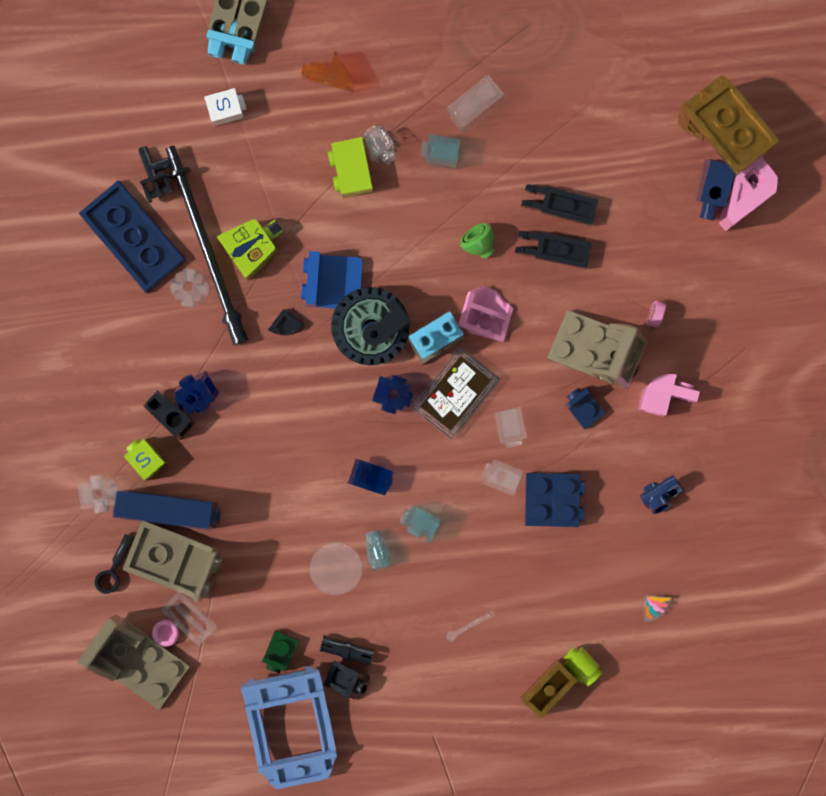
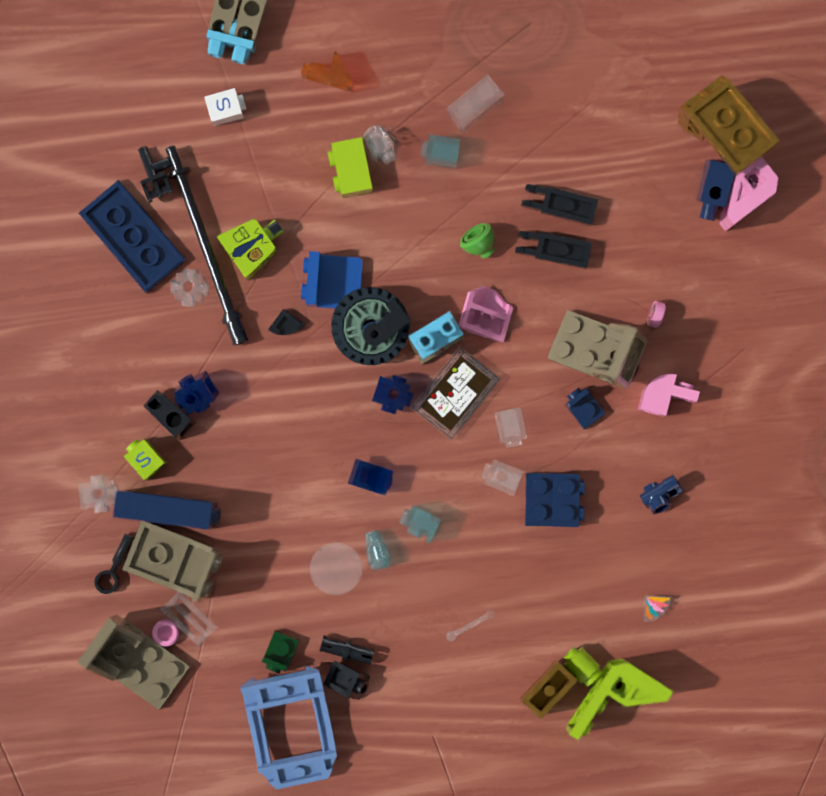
(635, 690): none -> lime bracket

